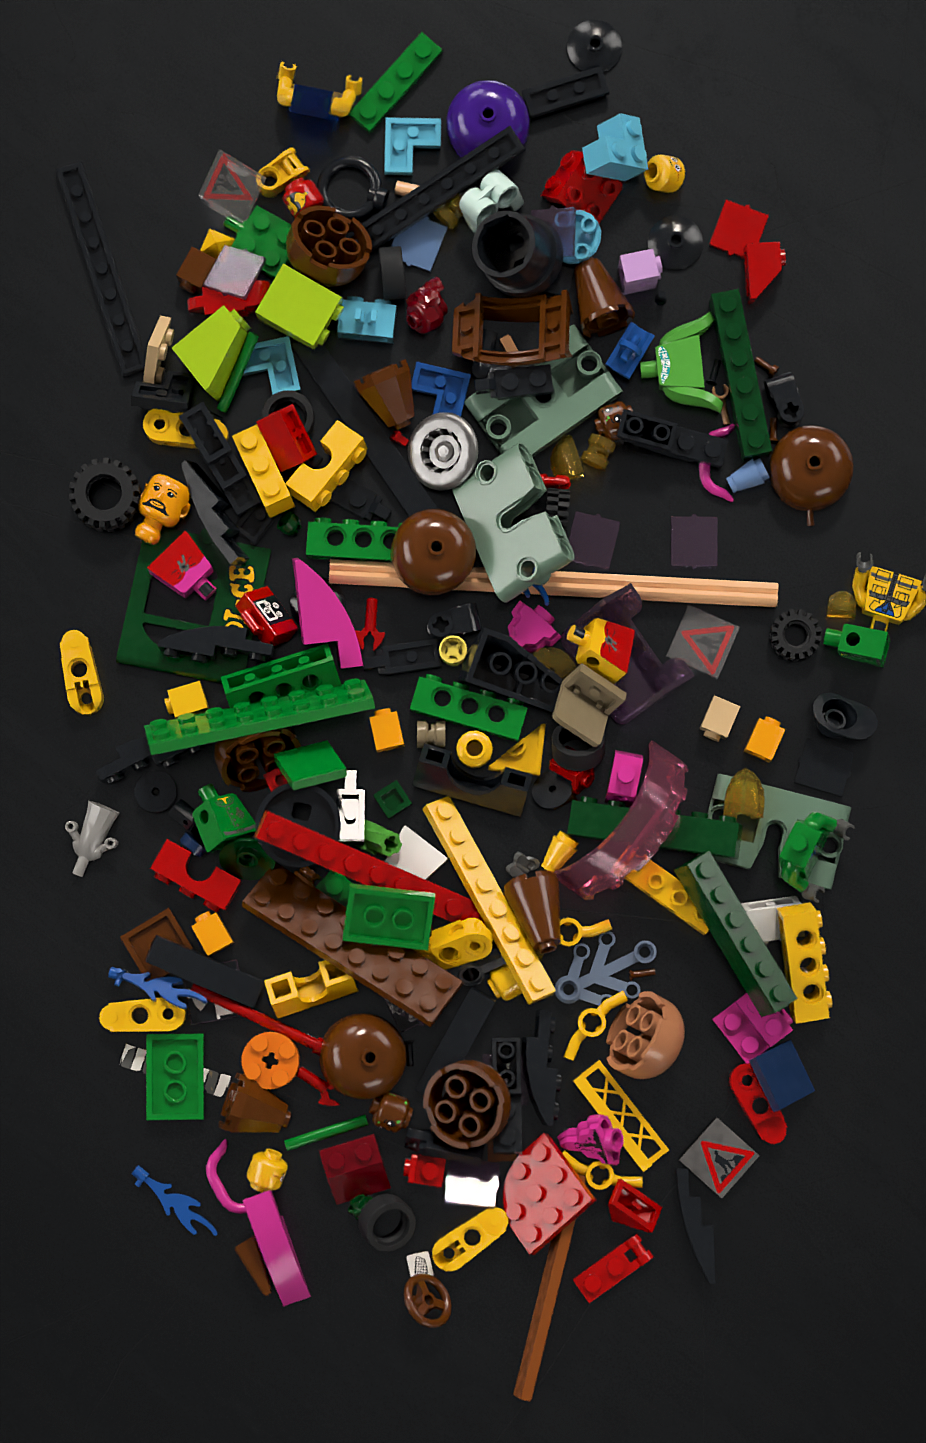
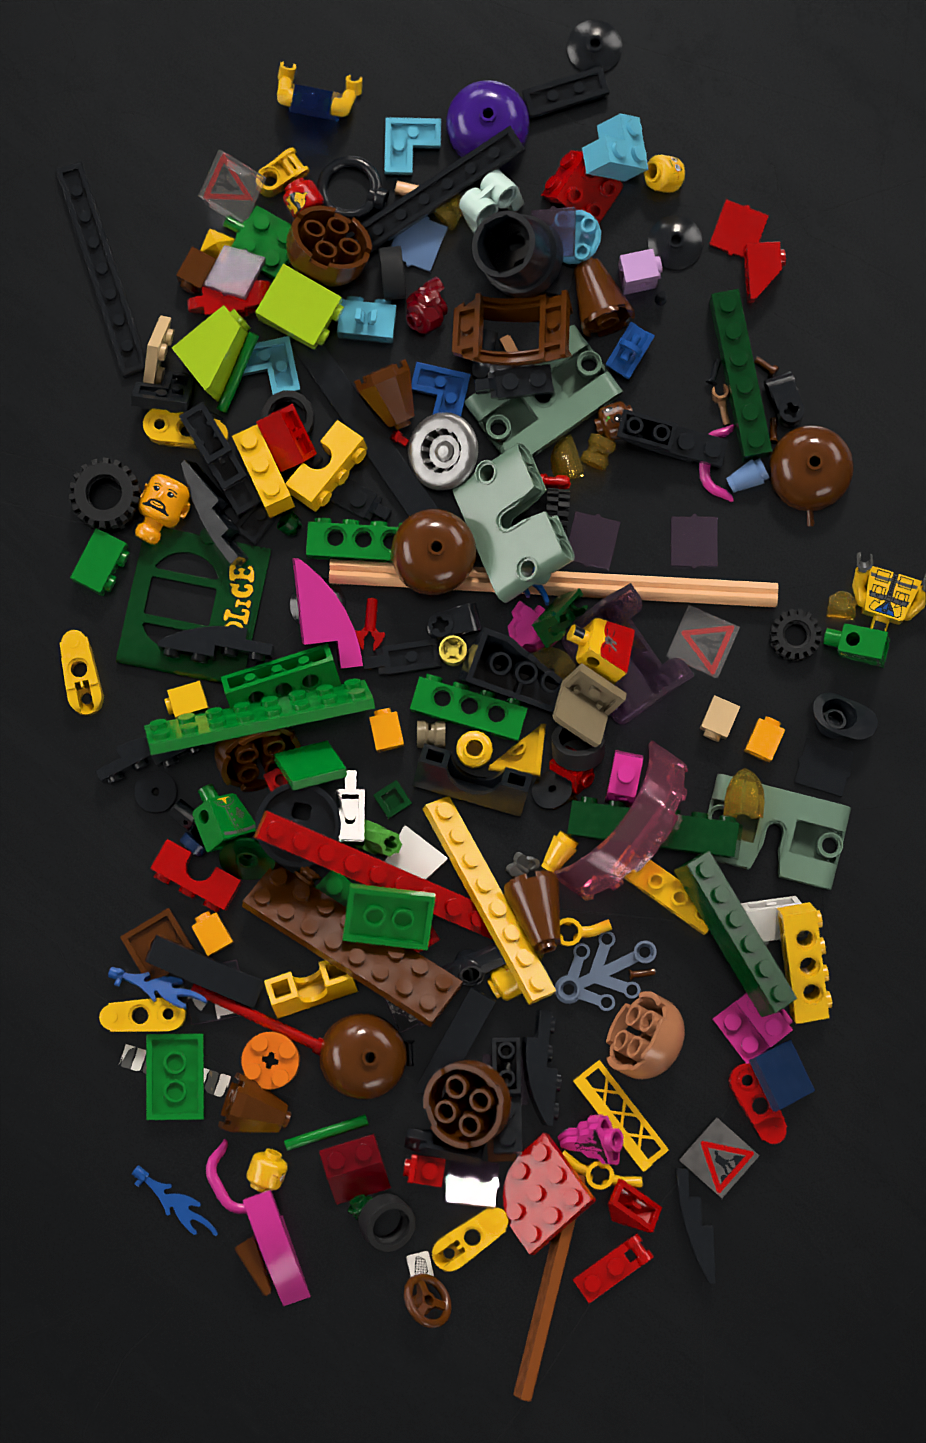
(95, 828): light grey piece -> none
(100, 562): none -> green brick
(184, 568): torso -> none
(266, 616): red piece -> none
(318, 1084): red bar -> none
(391, 1112): reddish brown head -> none
(395, 82): green plate -> none
(458, 943): yellow piece -> none
(557, 617): none -> dark green hinge
(602, 1011): yellow piece -> none
(680, 365): bright green torso -> none
(804, 848): green torso -> none

